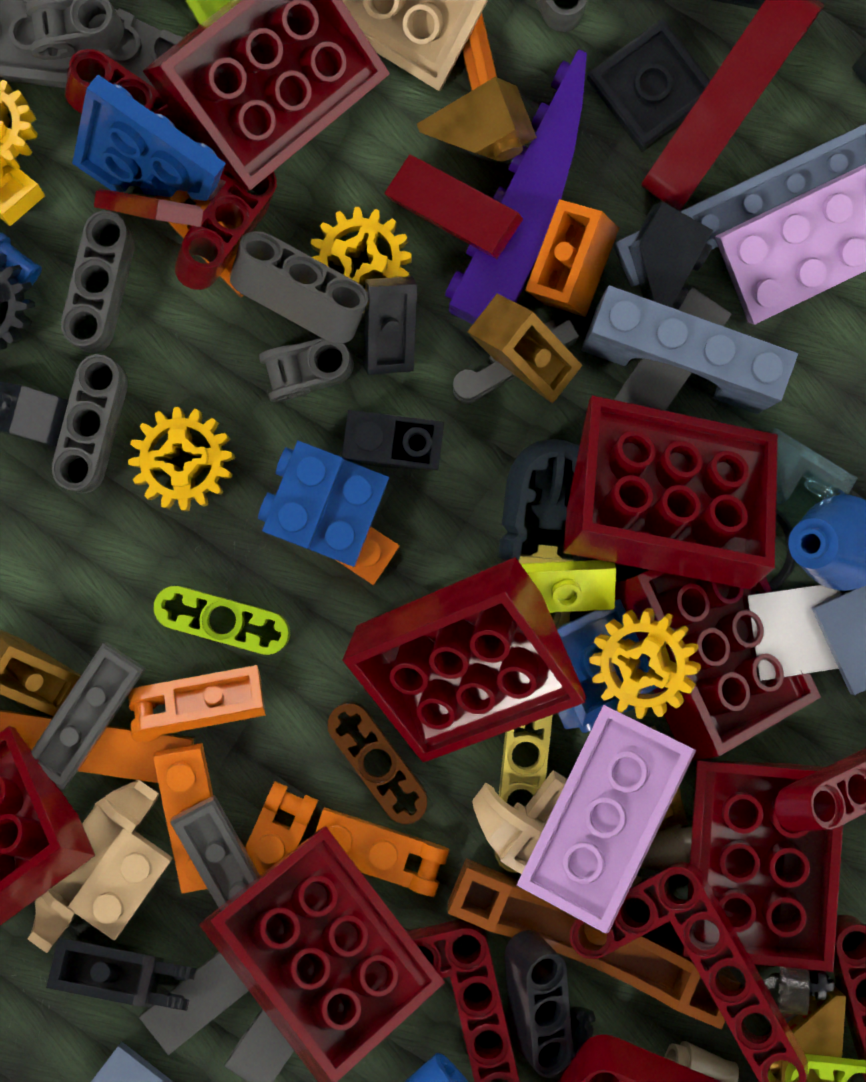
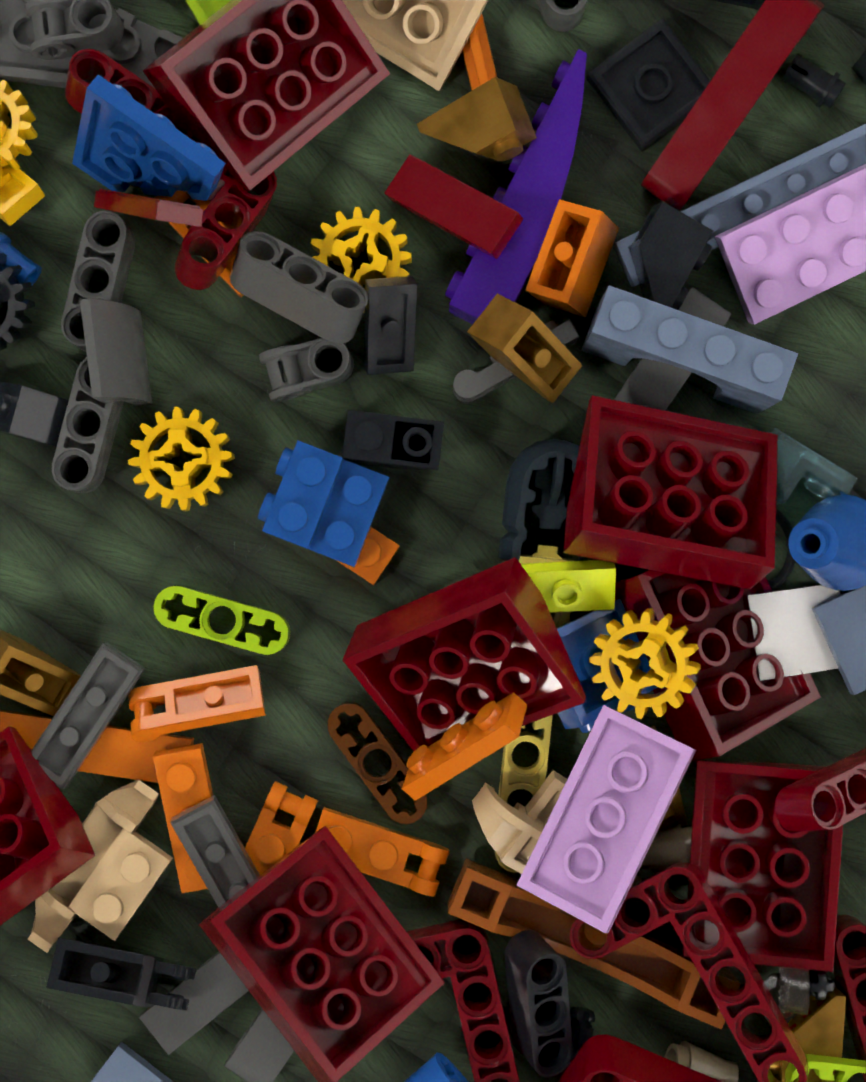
(115, 352): none -> dark grey slope
(464, 745): none -> orange plate
(814, 81): none -> black pin

